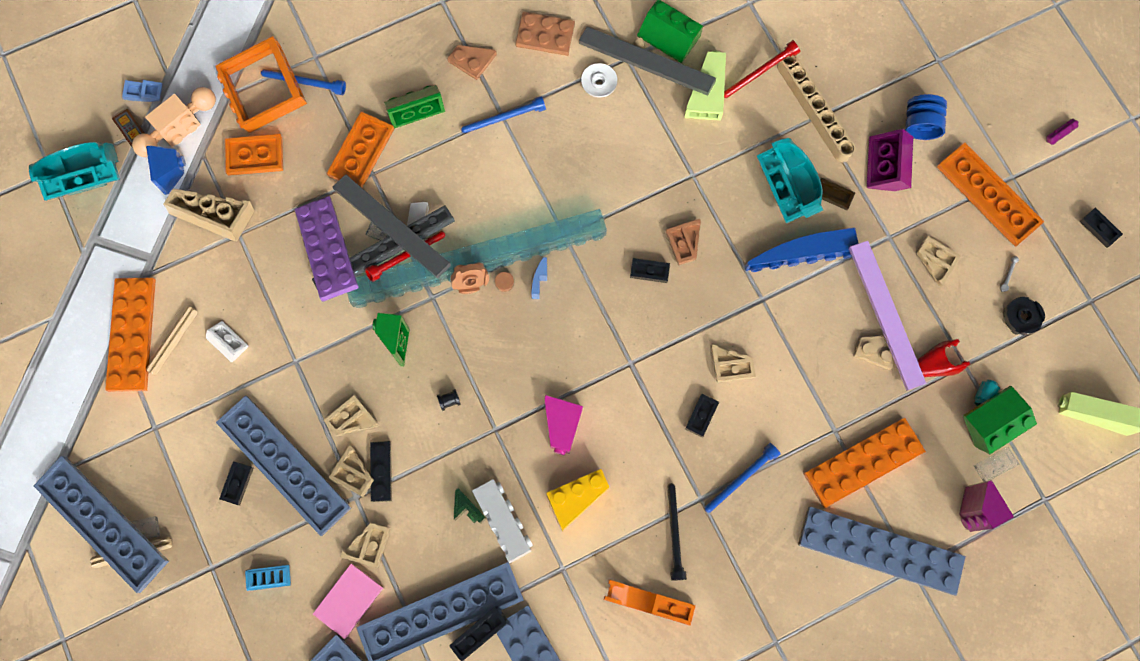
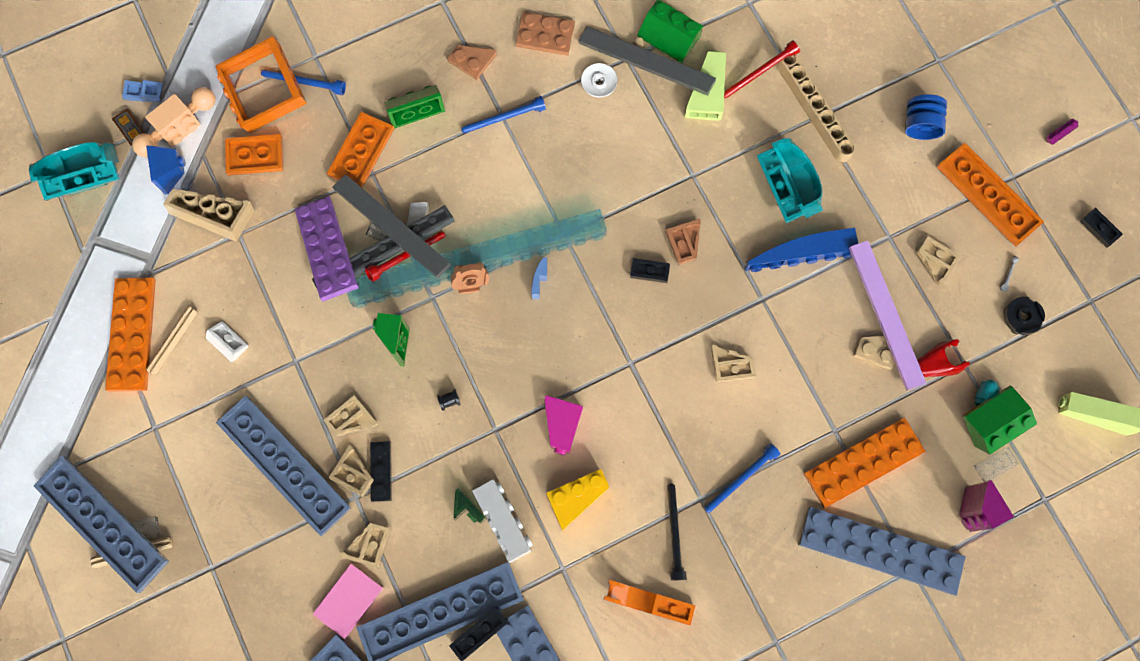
(236, 483): black plate -> none
(250, 583): dark azure slope -> none
(504, 281): nougat tile -> none
(702, 415): black plate -> none
(836, 194): dark brown tile -> none
(890, 161): magenta slope -> none

